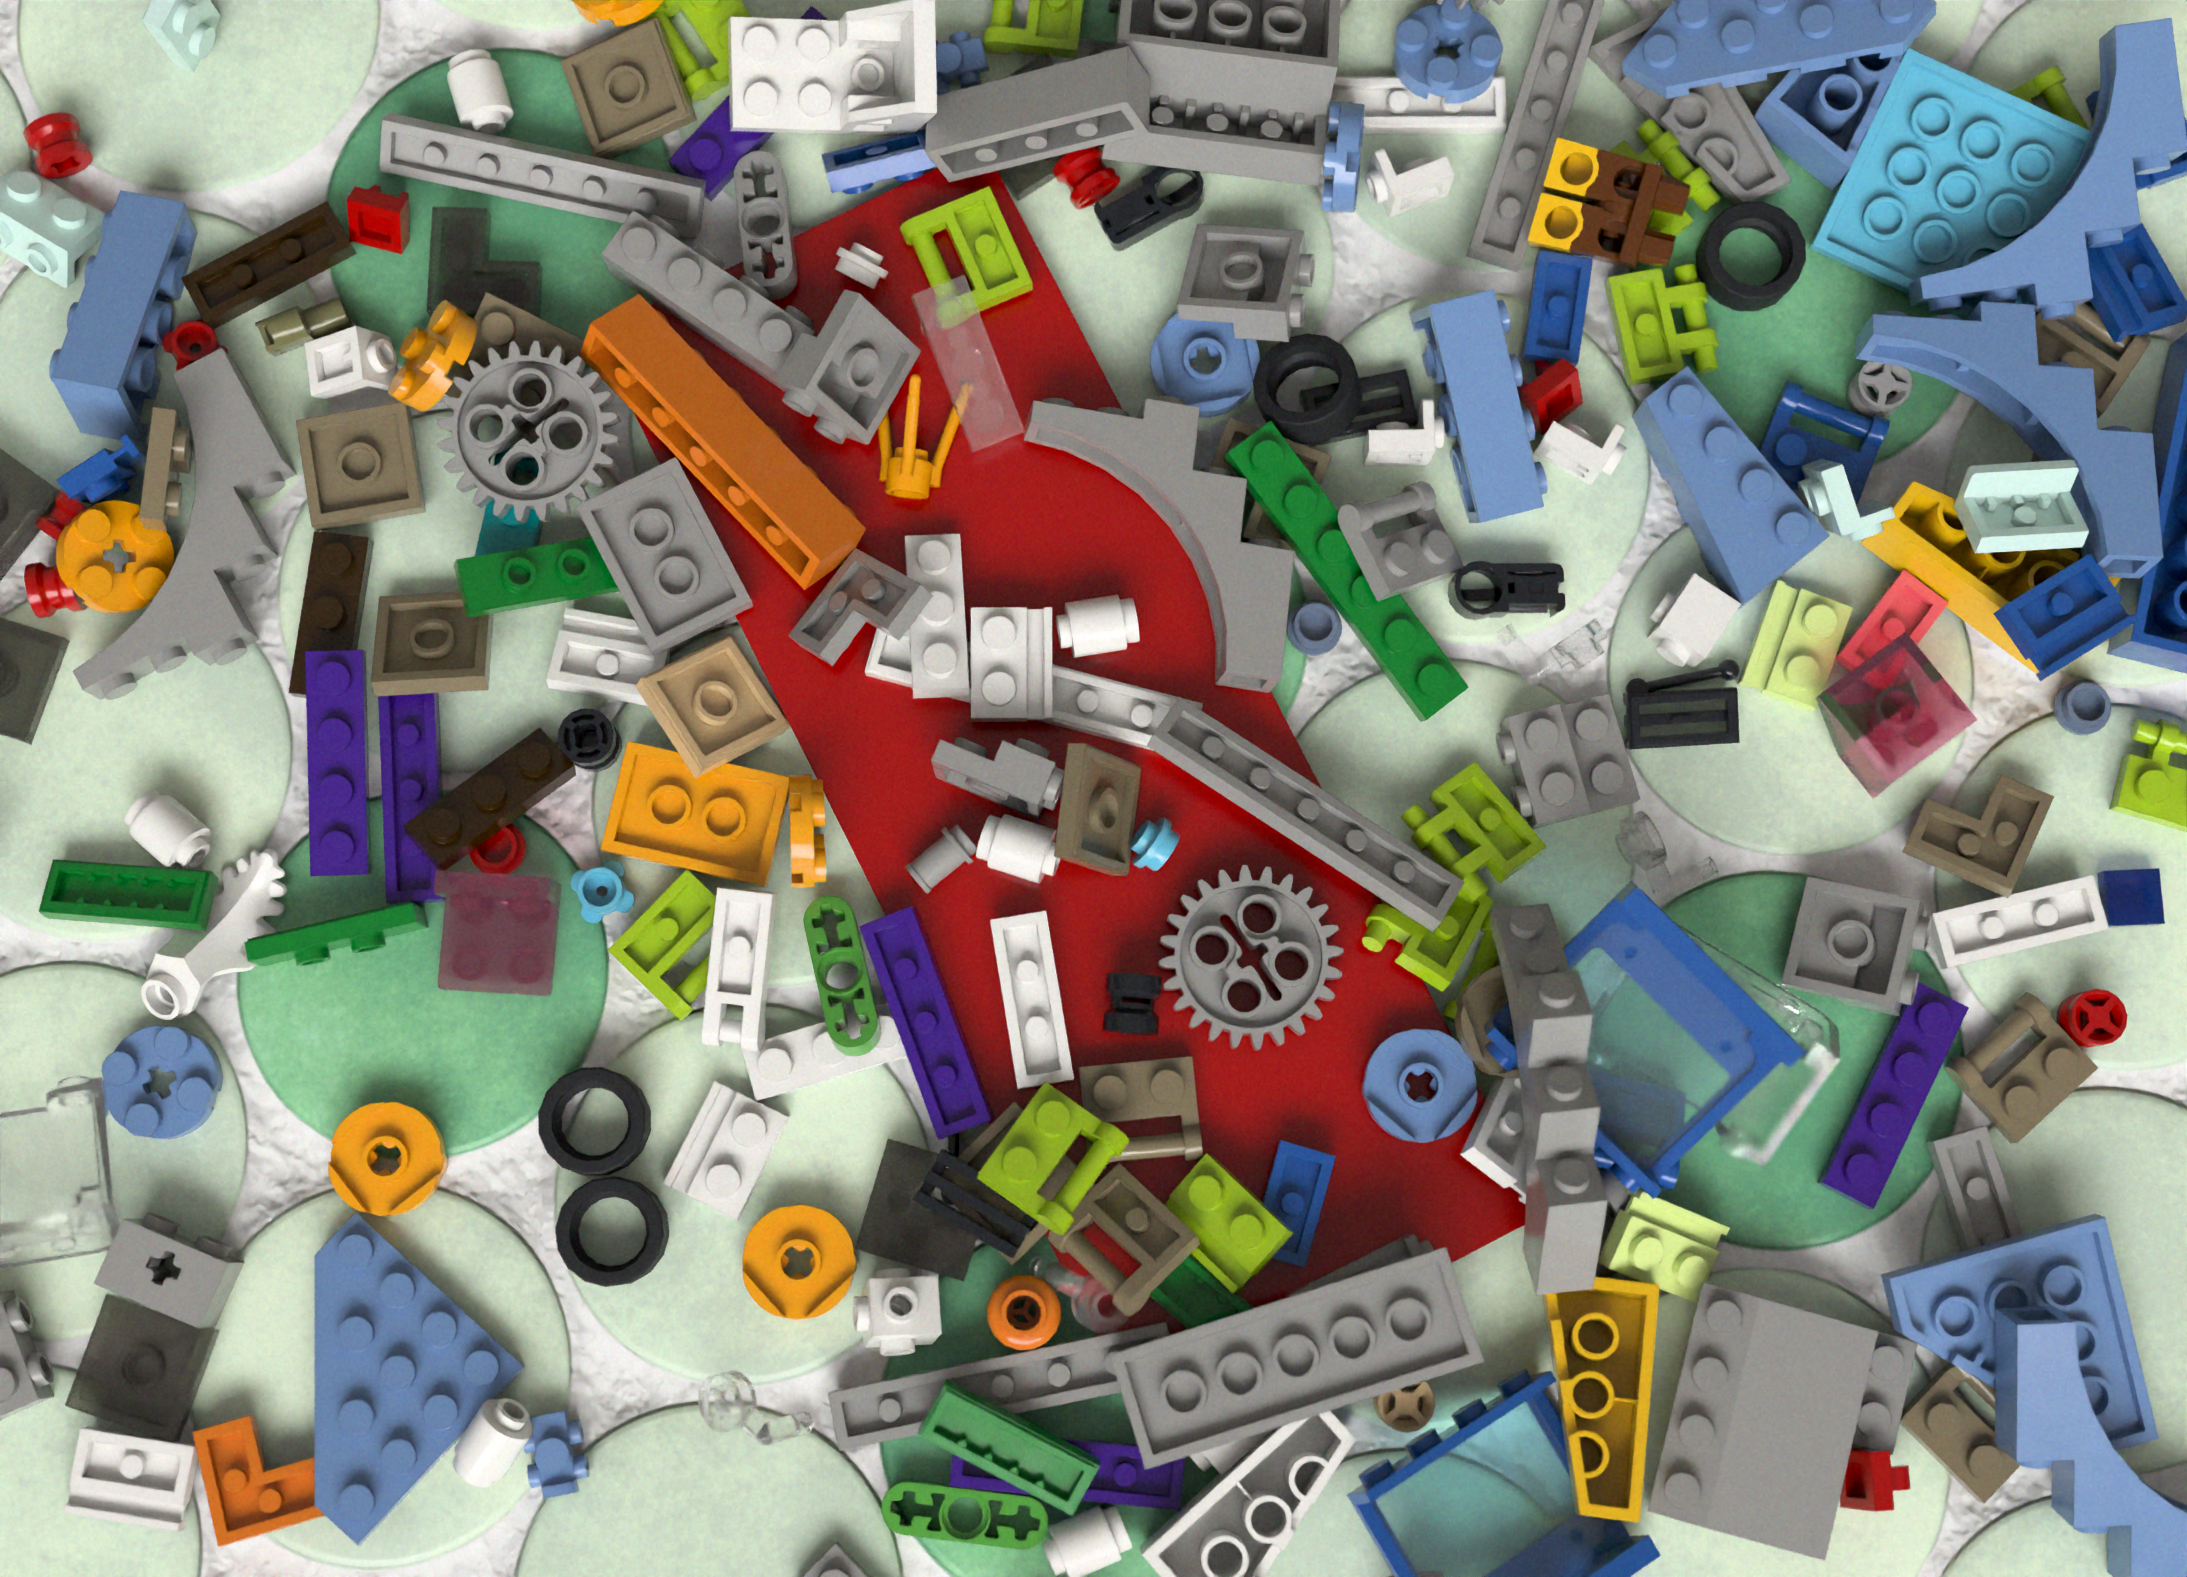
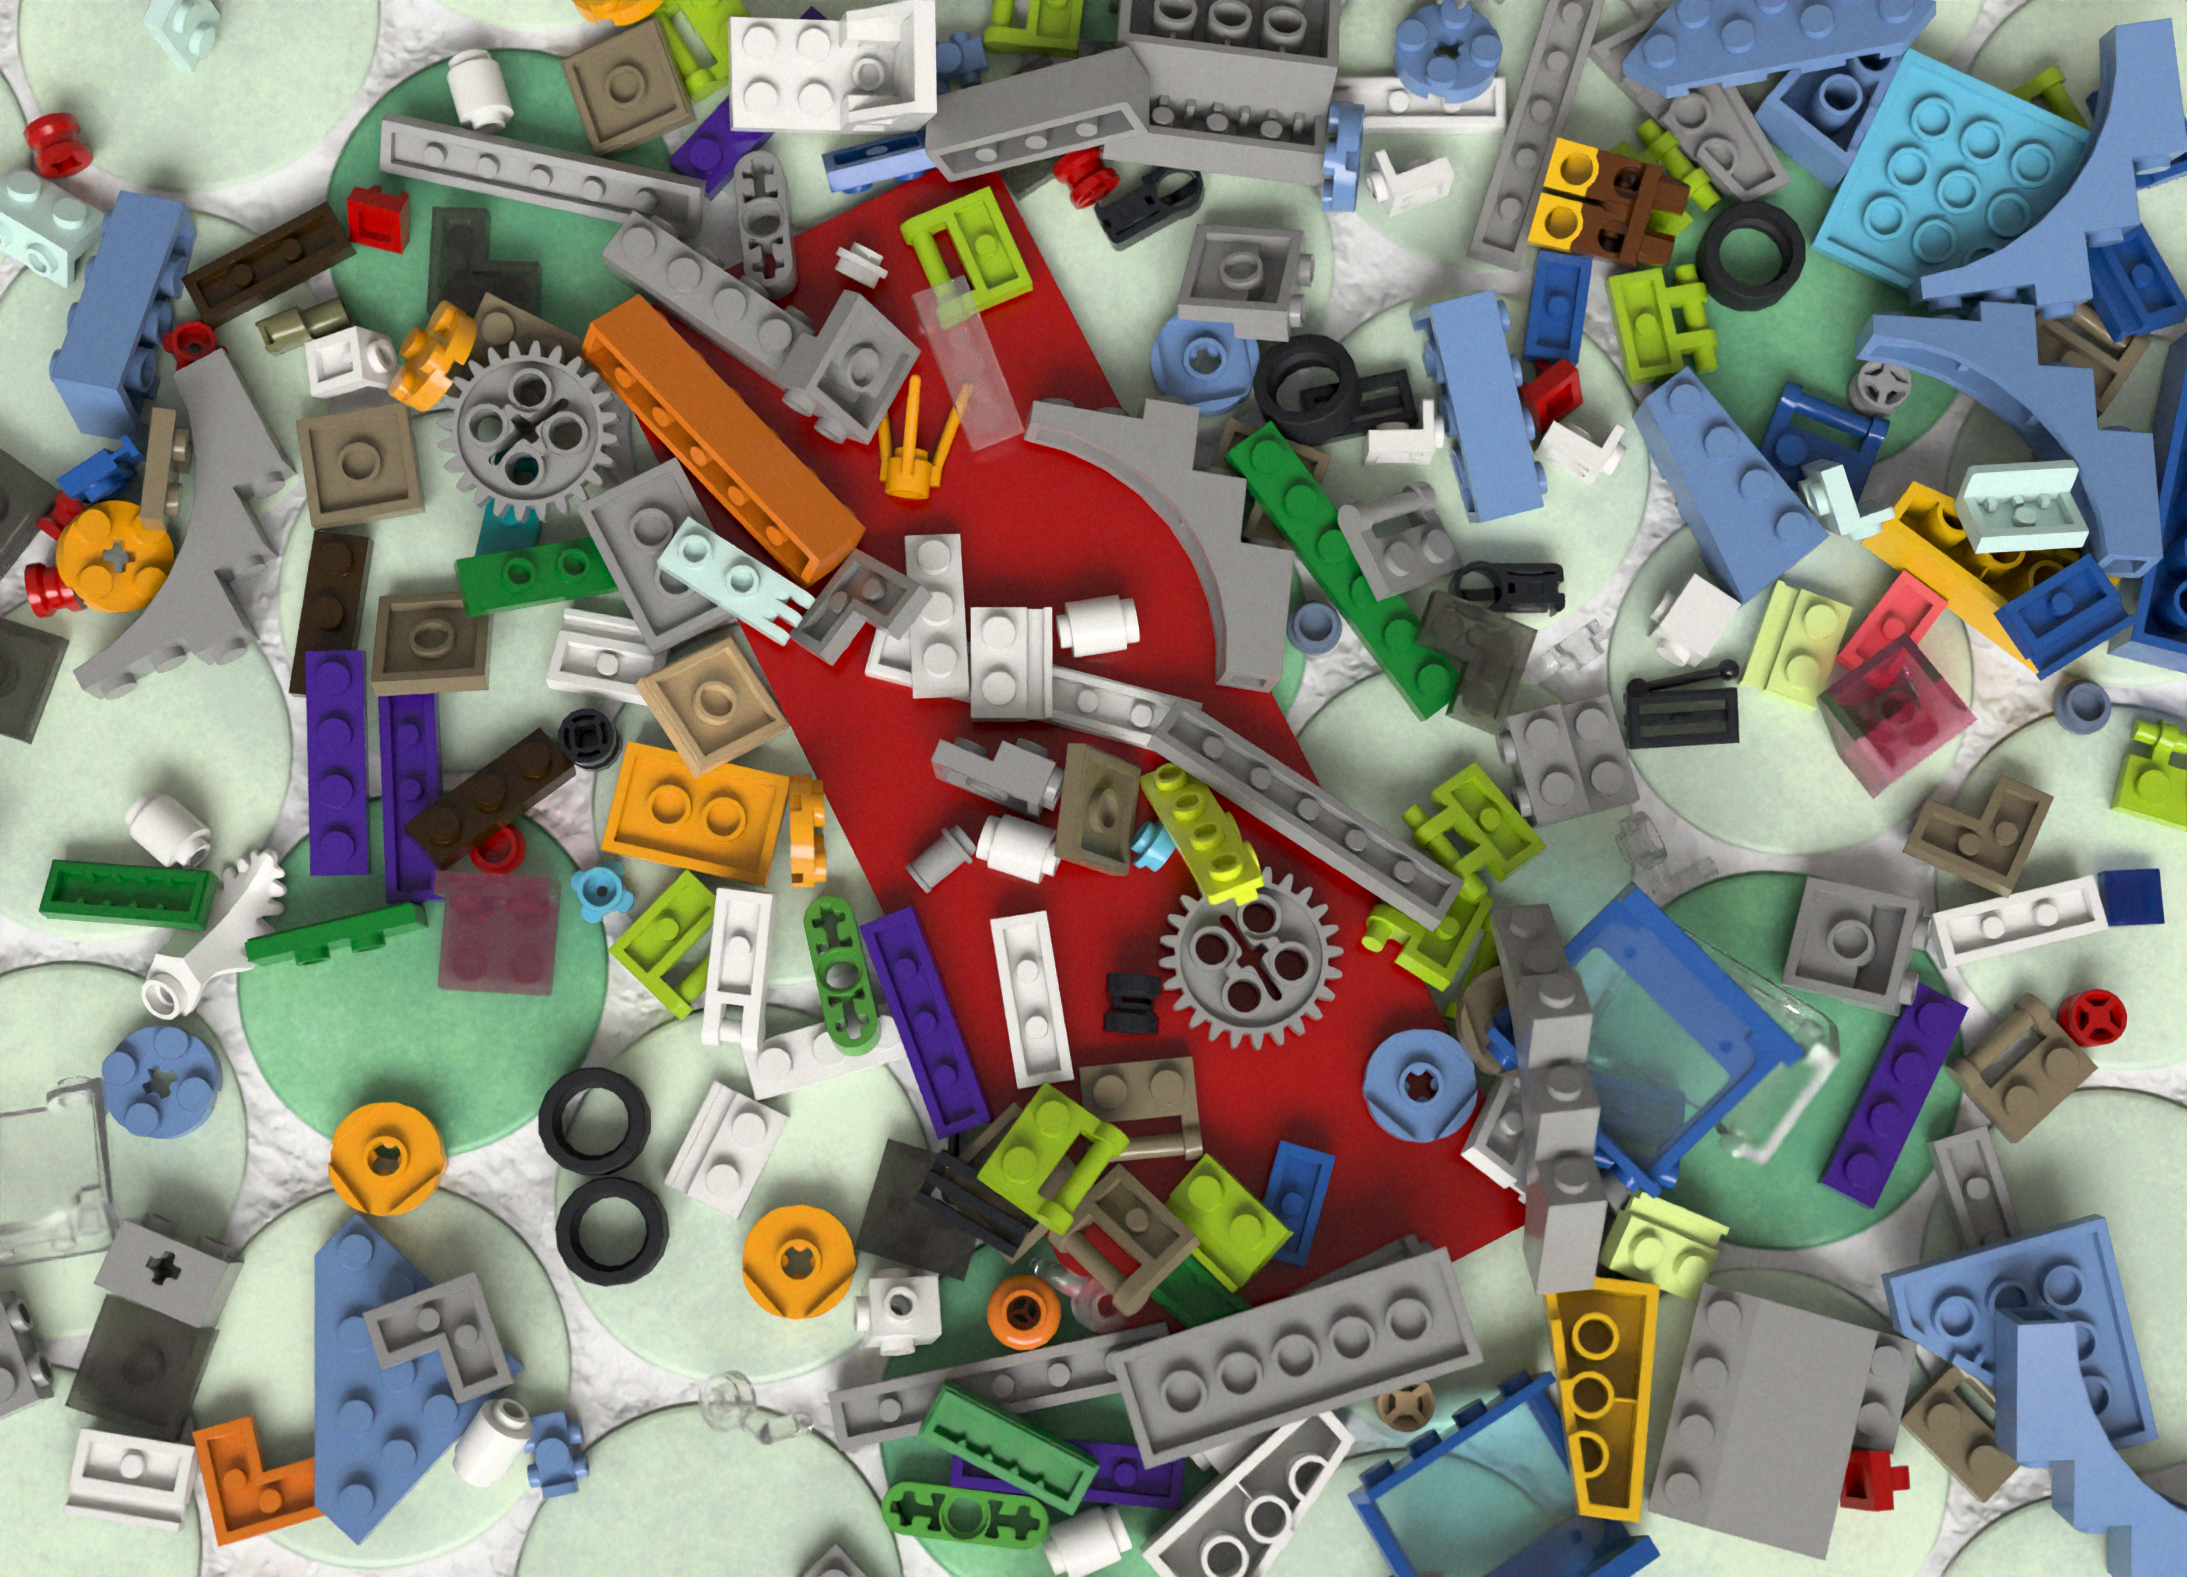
(445, 1319): none -> light grey plate
(733, 580): none -> light aqua hinge
(1204, 835): none -> neon yellow bracket
(1491, 652): none -> clear smoke plate

